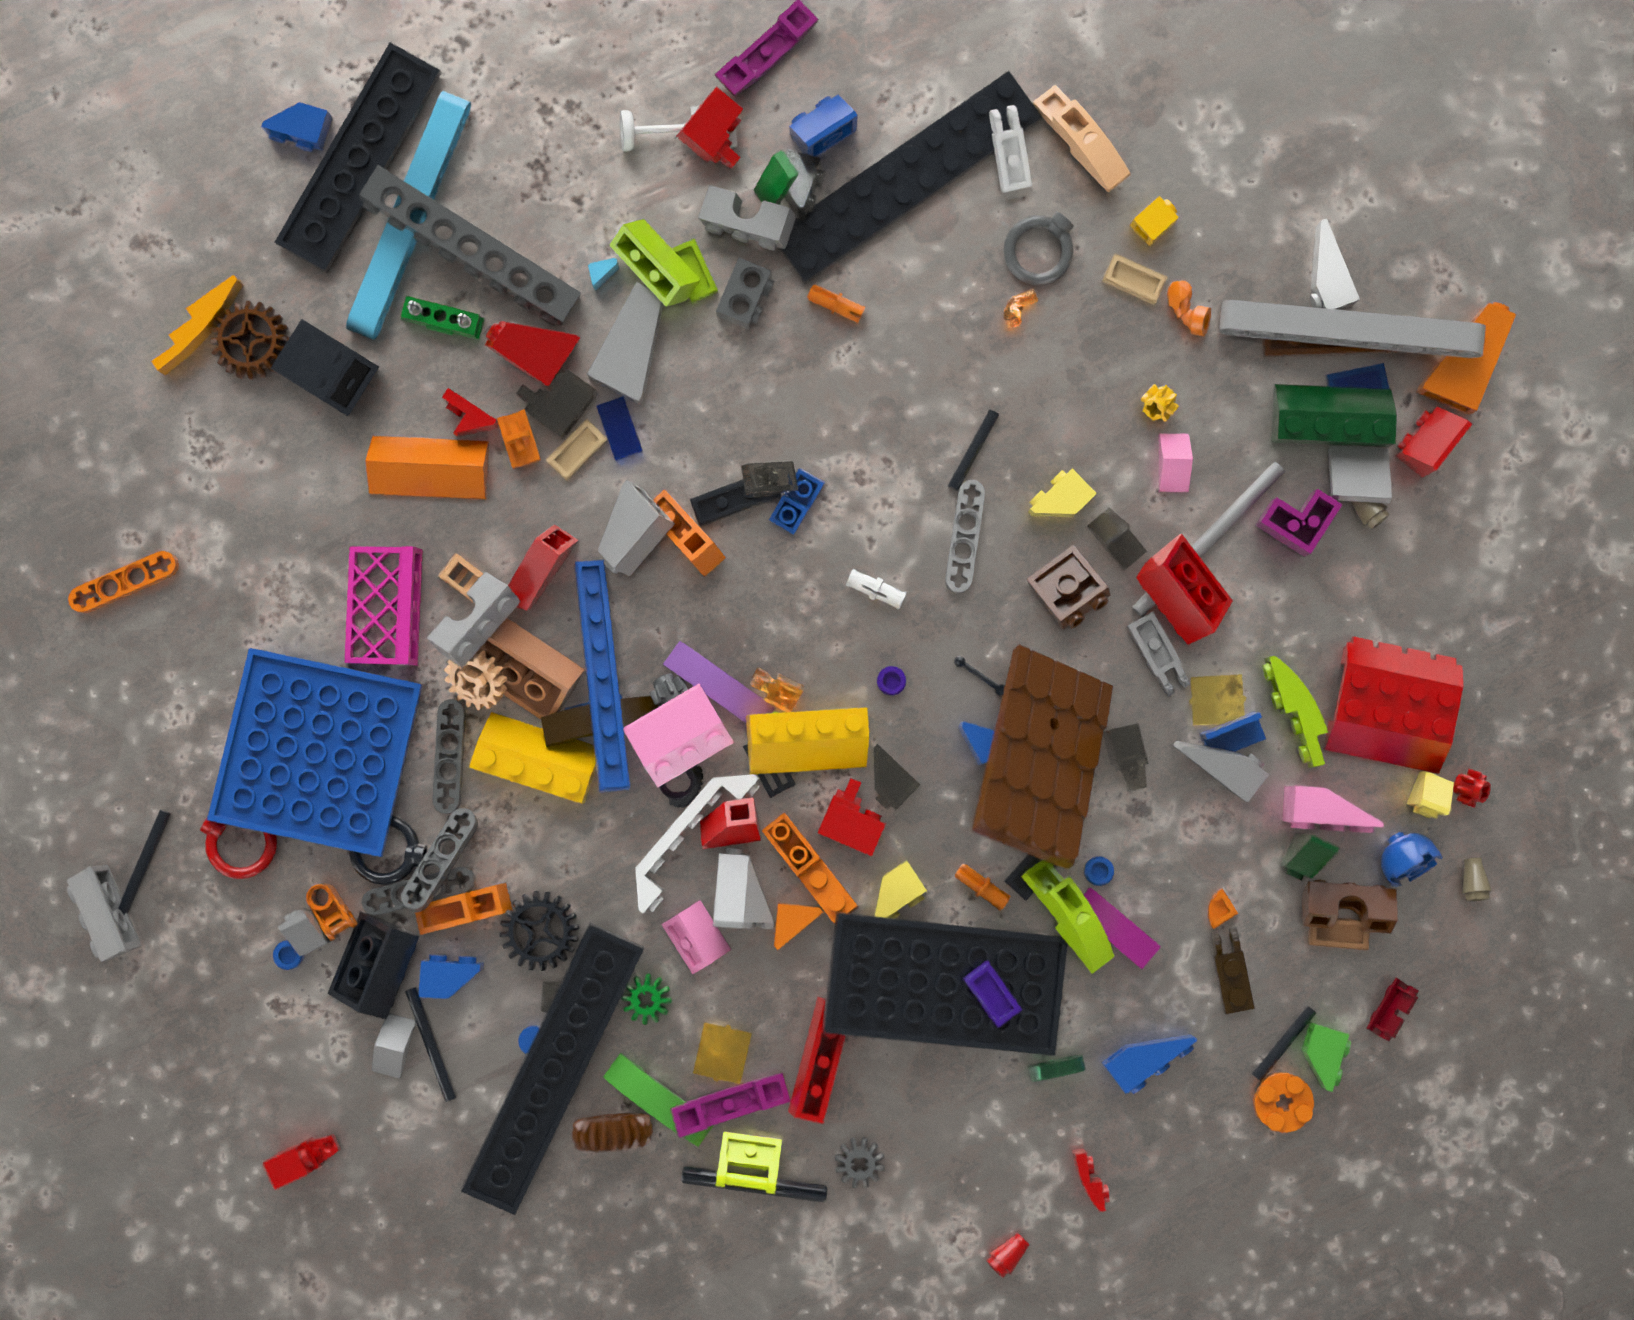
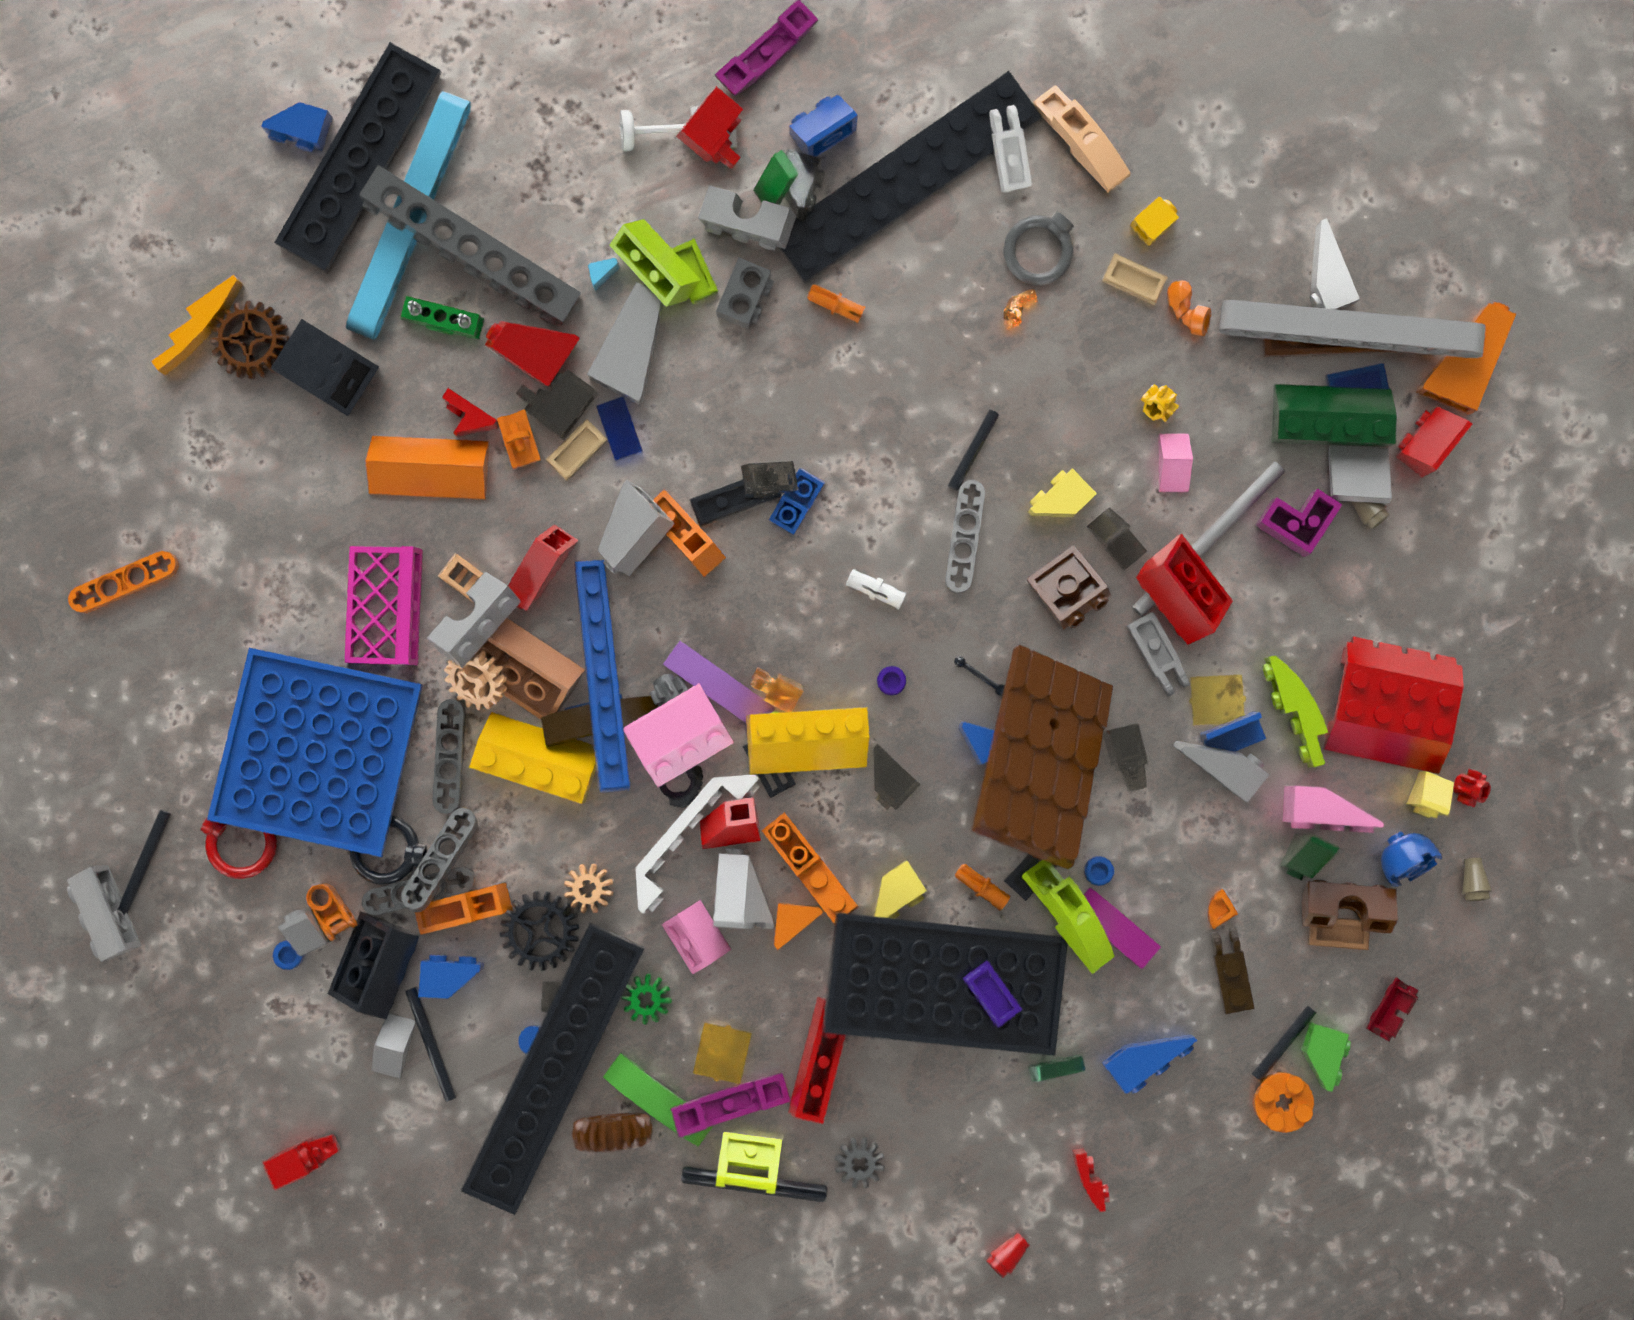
(596, 894): none -> light nougat gear
(848, 825): red hinge -> none

